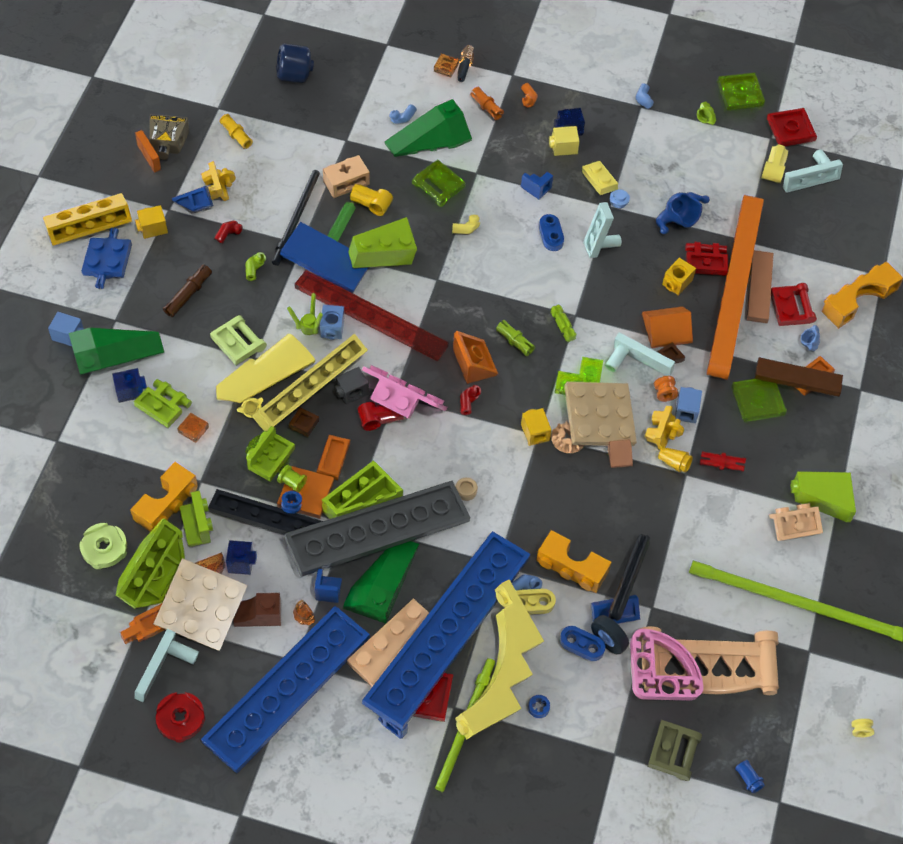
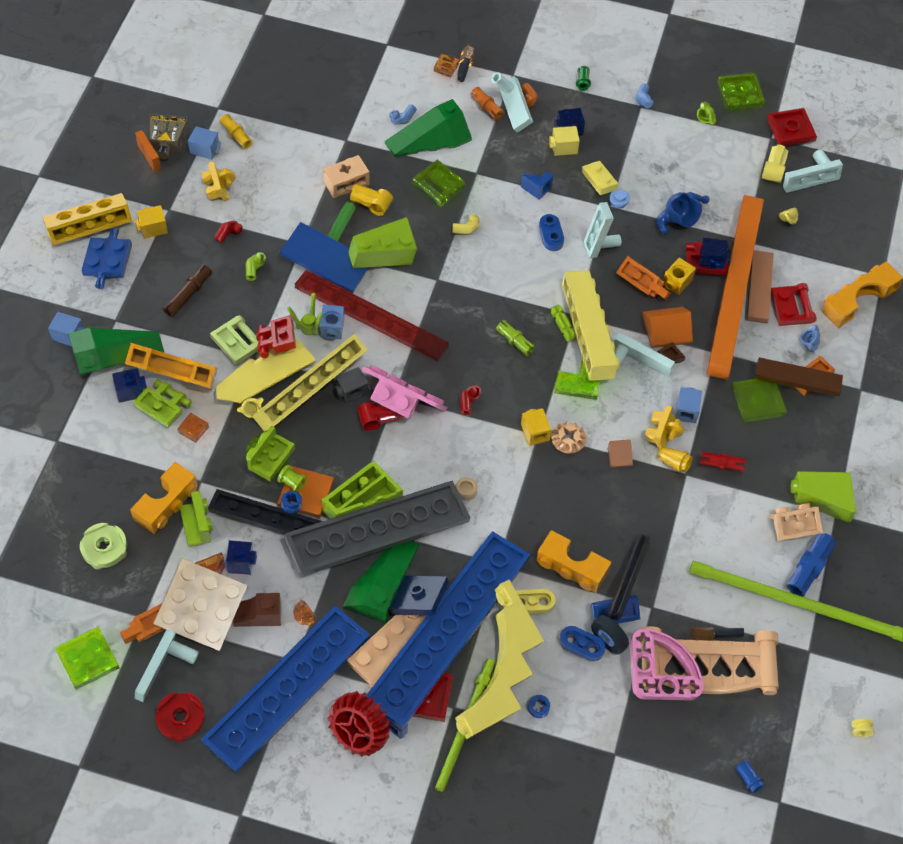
(87, 657): none -> clear neon green plate
(152, 567): lime wedge -> none
(171, 365): none -> light orange arch
(195, 200): blue tile -> none
(204, 143): none -> medium blue brick
(282, 336): none -> red plate
(294, 63): dark blue head -> none
(296, 216): black bar -> none
(303, 422): reddish brown plate -> none
(327, 588): blue panel -> none
(333, 456): orange tile -> none
(359, 723): none -> red gear
(419, 595): none -> dark blue plate
(473, 357): orange slope -> none
(513, 100): none -> light aqua piece
(527, 582): medium blue arm -> none
(583, 81): none -> green pin
(590, 325): none -> light yellow brick
(599, 413): tan plate -> none
(642, 278): none -> orange hinge
(666, 388): orange wheel -> none
(667, 746): olive plate -> none
(708, 633): none -> piece
(714, 253): none -> clear blue brick
(789, 215): none -> light yellow piece
(811, 564): none -> blue piece

